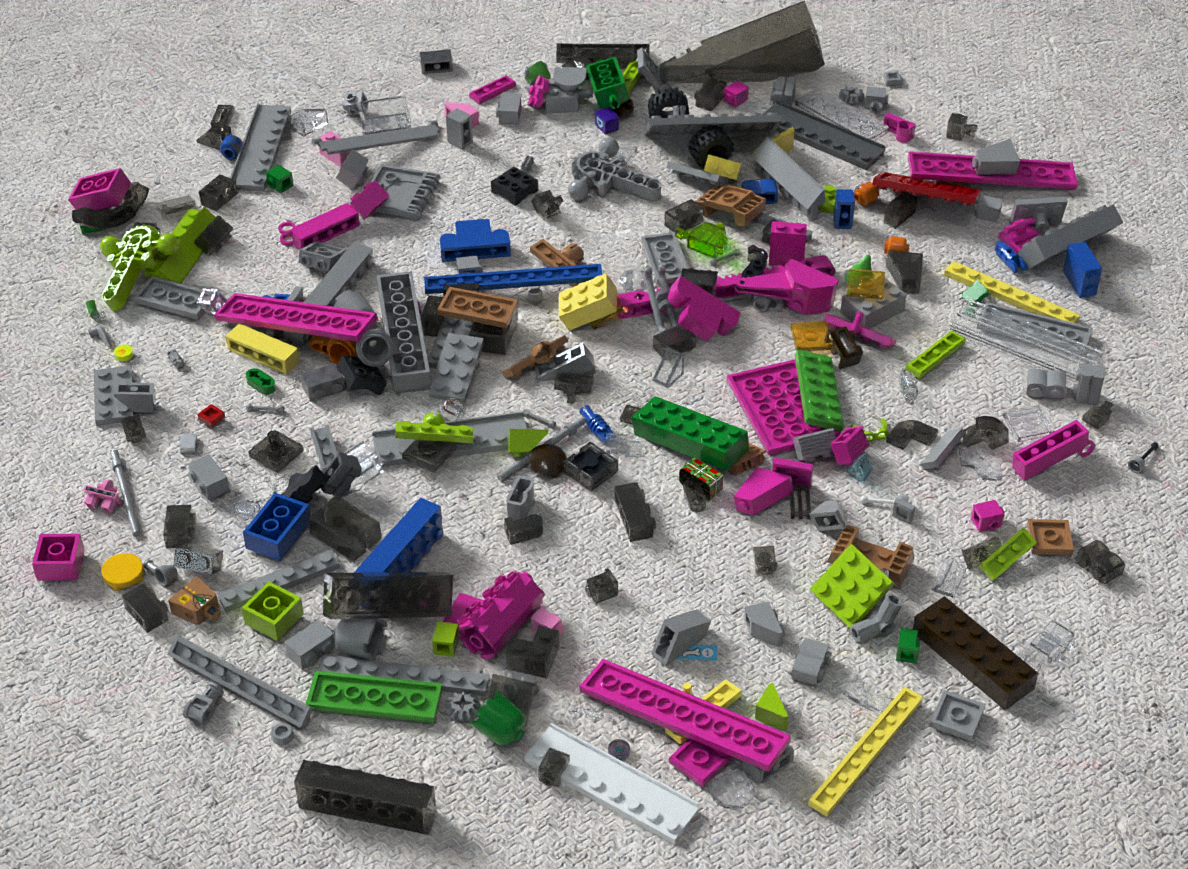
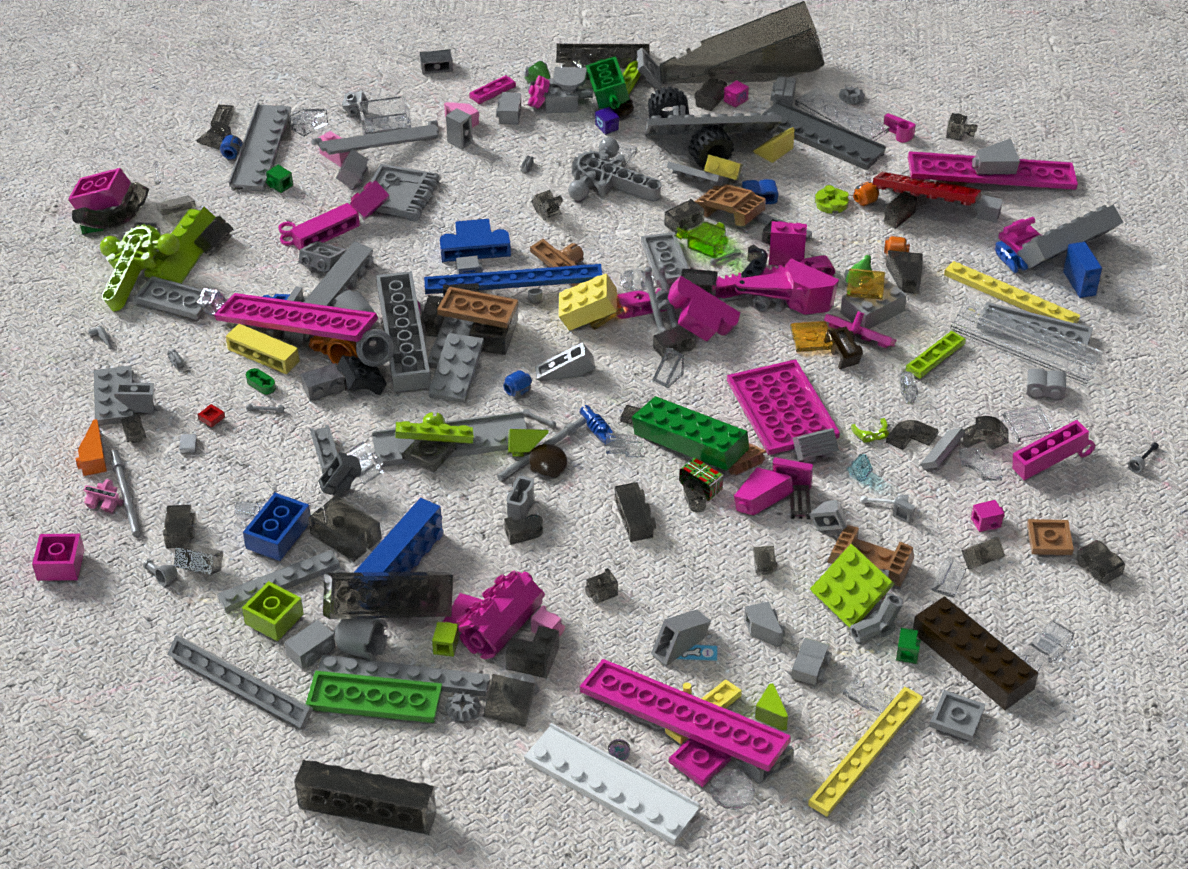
(91, 452): none -> orange slope
(93, 313): arm -> none
(122, 571): yellow tile -> none
(123, 353): neon yellow tile -> none
(145, 607): clear smoke brick -> none
(195, 603): medium nougat torso -> none
(203, 705): light grey connector -> none
(208, 477): light grey brick -> none
(218, 192): clear smoke brick -> none
(275, 446): clear smoke plate -> none
(282, 734): light grey tile -> none
(304, 485): black brick -> none
(453, 409): clear head -> none
(500, 720): green cylinder -> none
(514, 185): black brick -> none
(517, 383): none -> blue head
(541, 353): medium nougat plate -> none
(552, 767): clear smoke bracket -> none
(573, 384): clear smoke hinge -> none
(590, 466): piece -> none
(789, 178): light grey slope -> none
(818, 390): bright green plate -> none
(844, 209): blue brick -> none
(850, 445): dark pink brick -> none
(876, 98): light grey brick -> none
(892, 78): light grey tile -> none
(976, 292): tile -> none
(1007, 554): lime plate -> none
(1044, 210): light grey plate -> none
(1089, 384): light grey brick -> none
(1098, 416): clear smoke plate -> none

